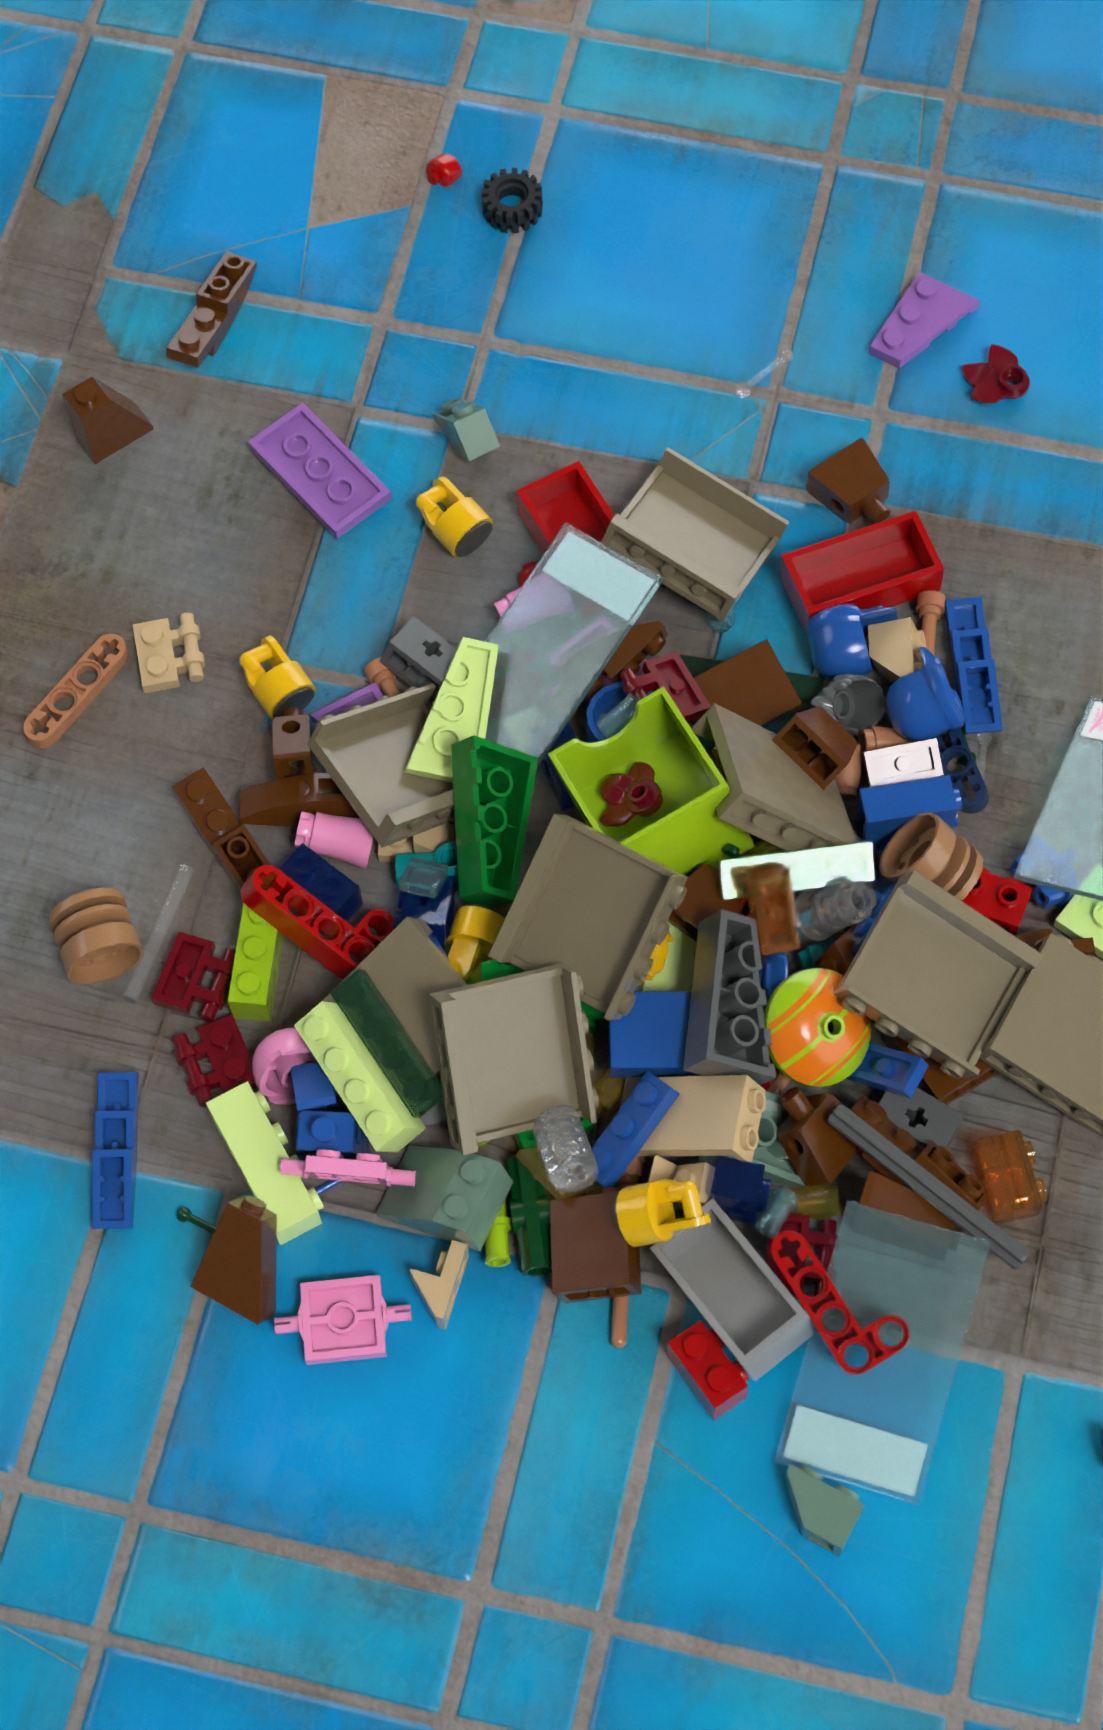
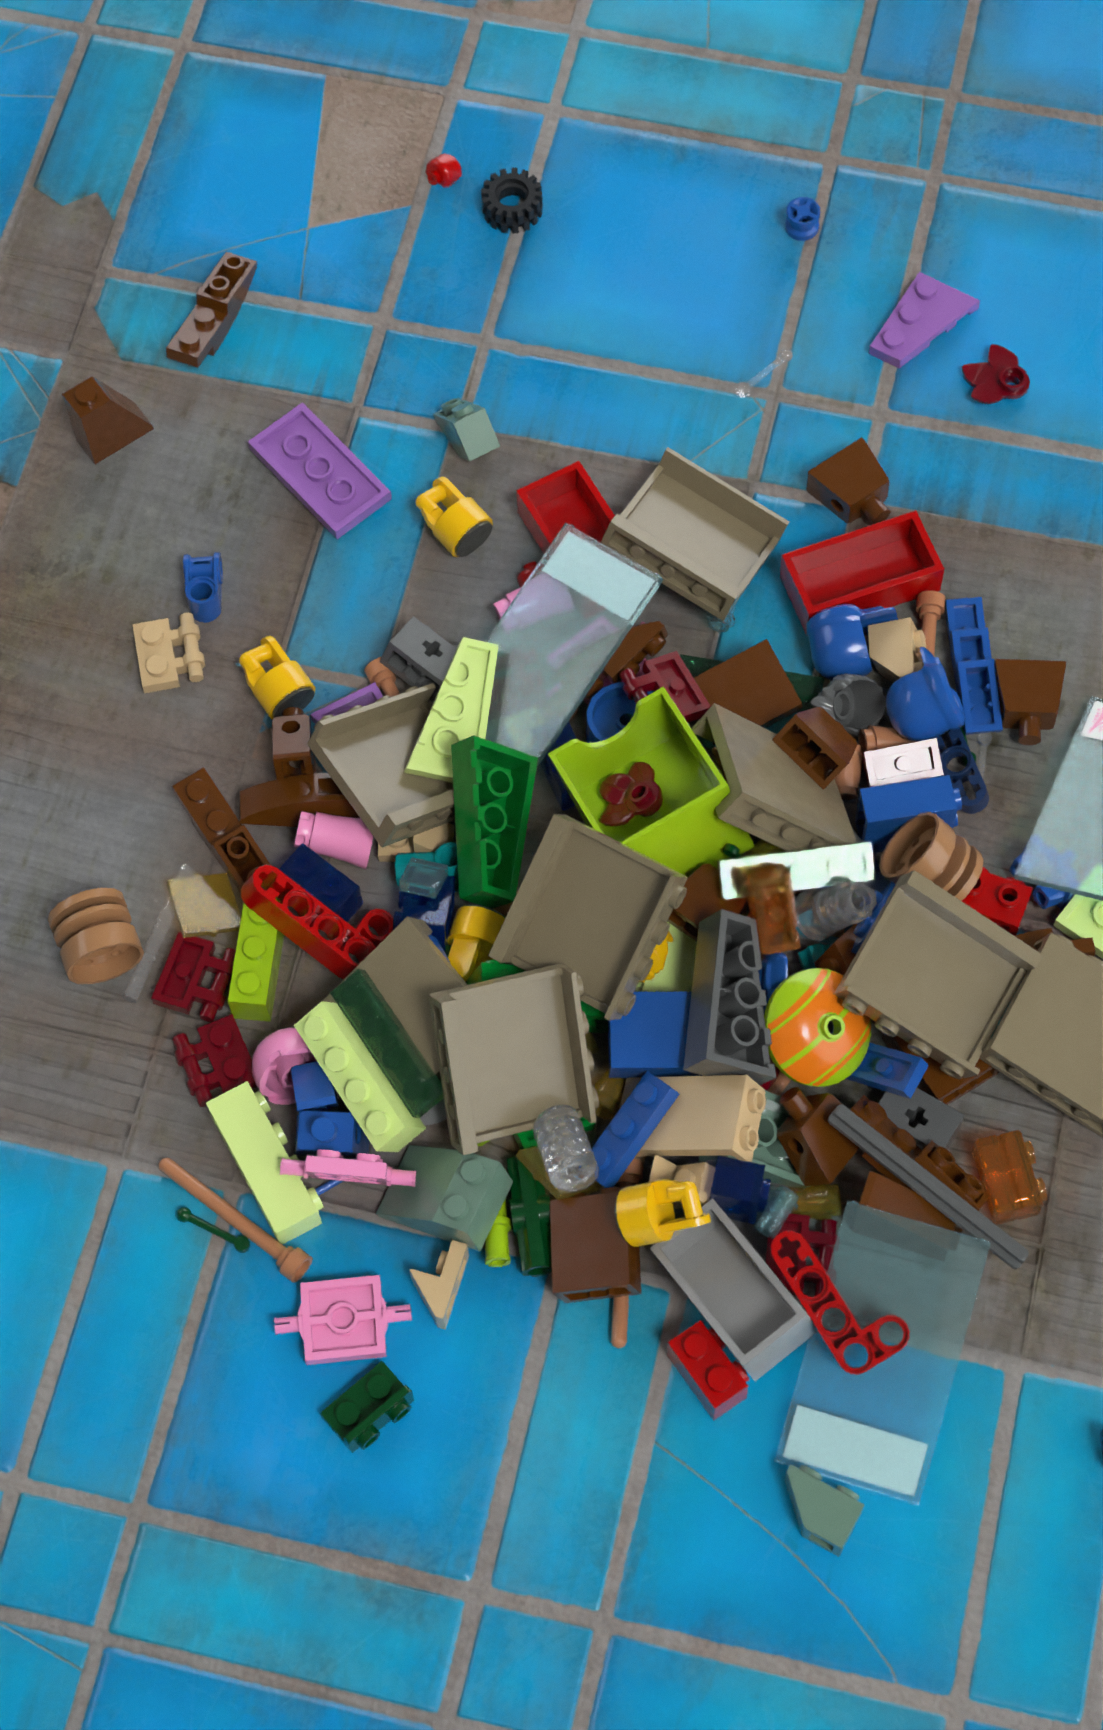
(80, 693): nougat beam -> none
(115, 1150): blue slope -> none
(203, 580): none -> blue piece
(204, 905): none -> clear yellow piece
(242, 1260): reddish brown slope -> none
(291, 1261): none -> nougat piece
(368, 1407): none -> dark green bracket
(618, 717): clear light blue pin -> none
(798, 211): none -> blue wheel
(1029, 695): none -> reddish brown torso

